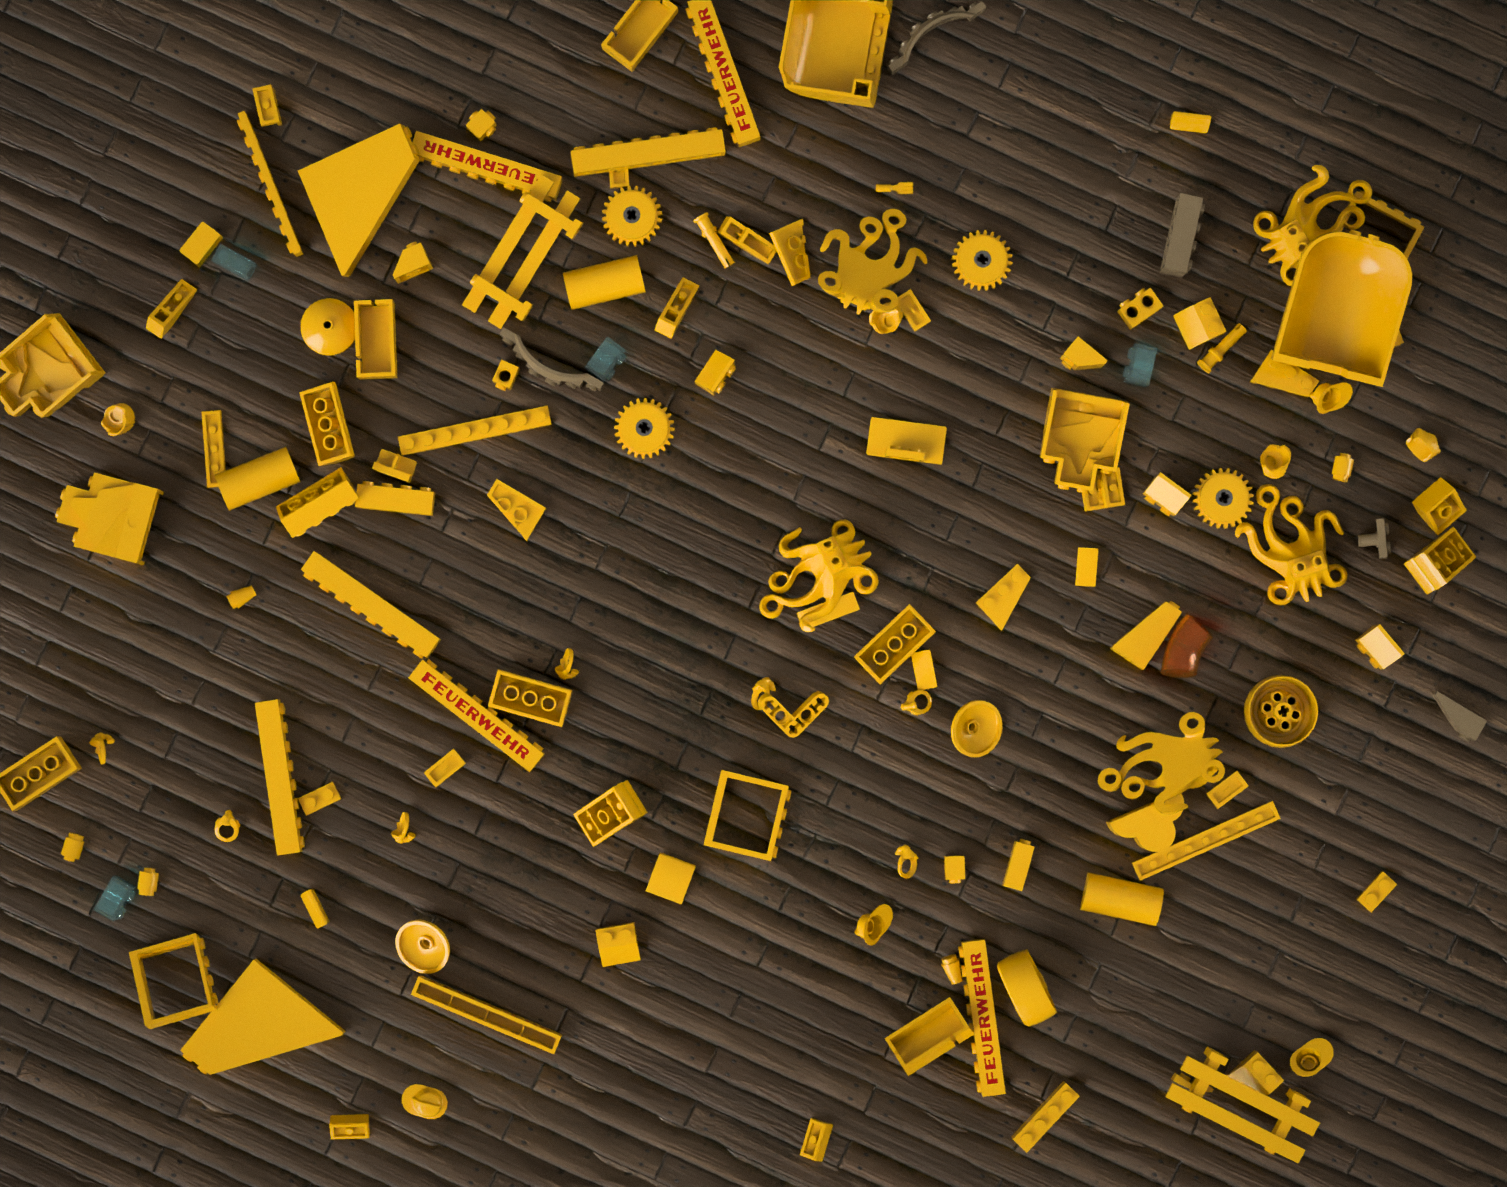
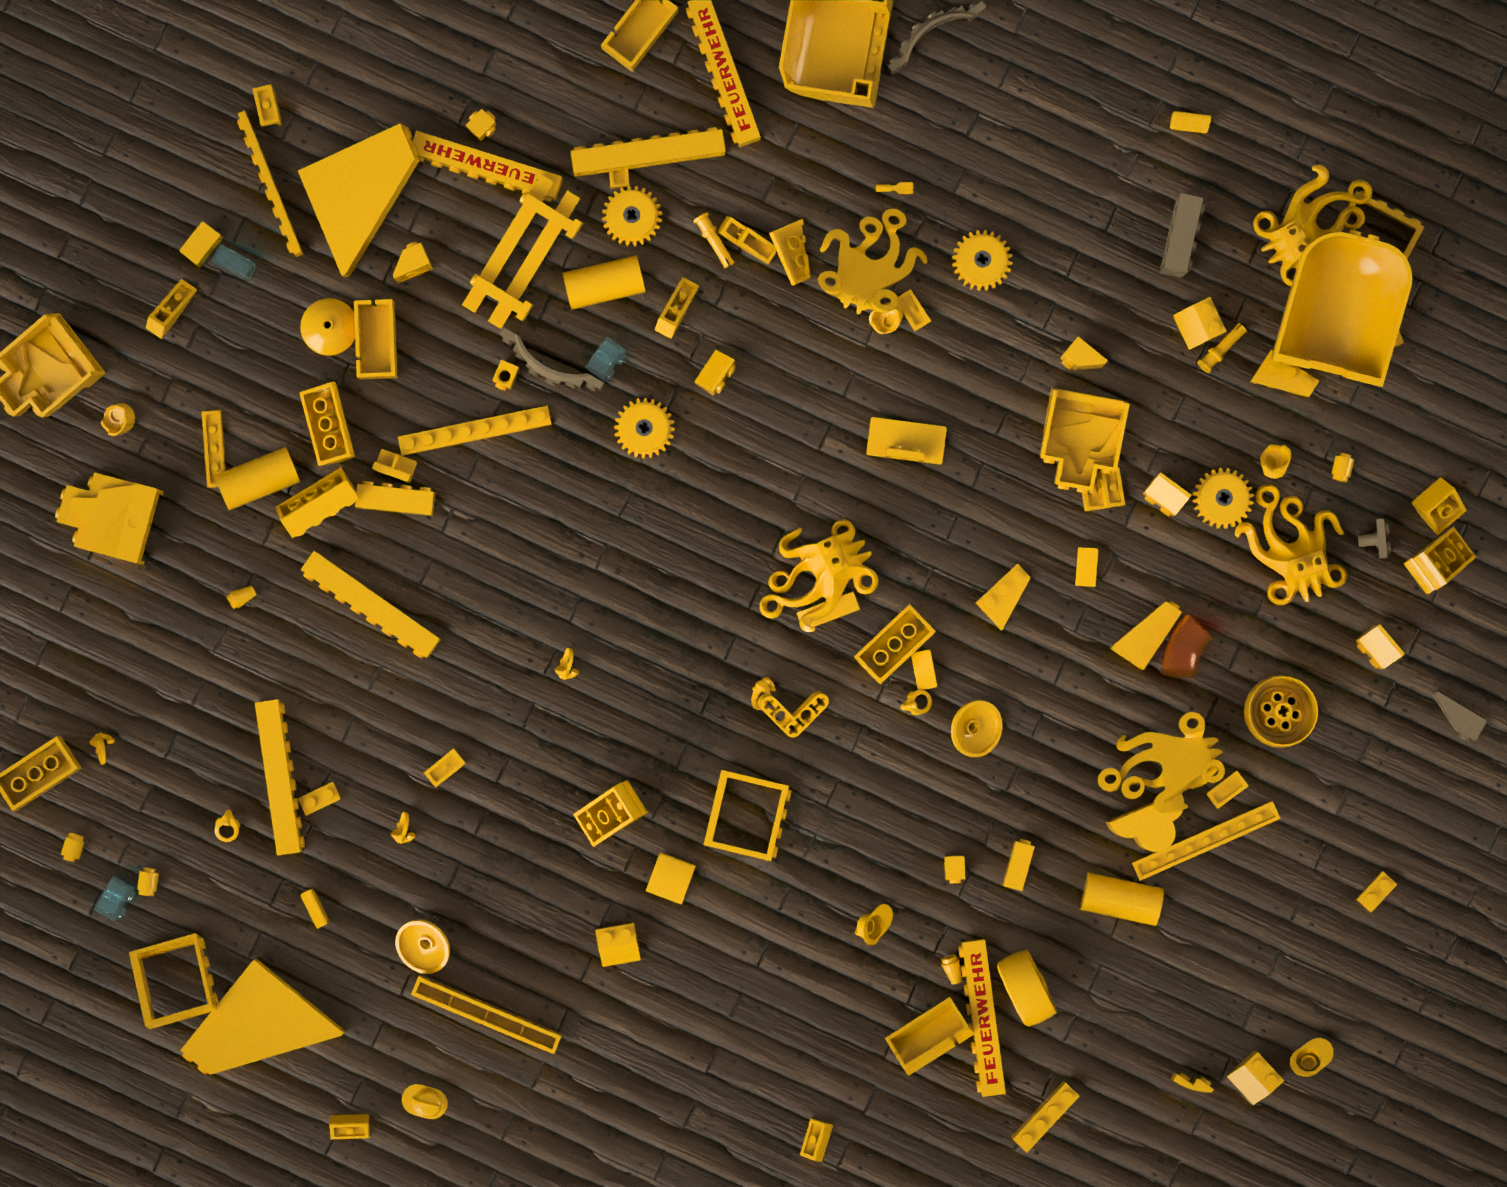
(476, 715): yellow brick -> none
(516, 507): yellow wing -> none
(530, 698): yellow brick -> none
(906, 853): yellow piece -> none
(1140, 365): clear light blue brick -> none
(1142, 311): yellow brick -> none
(1287, 1115): yellow fence -> none
(1331, 397): yellow piece -> none
(1423, 445): yellow hair -> none

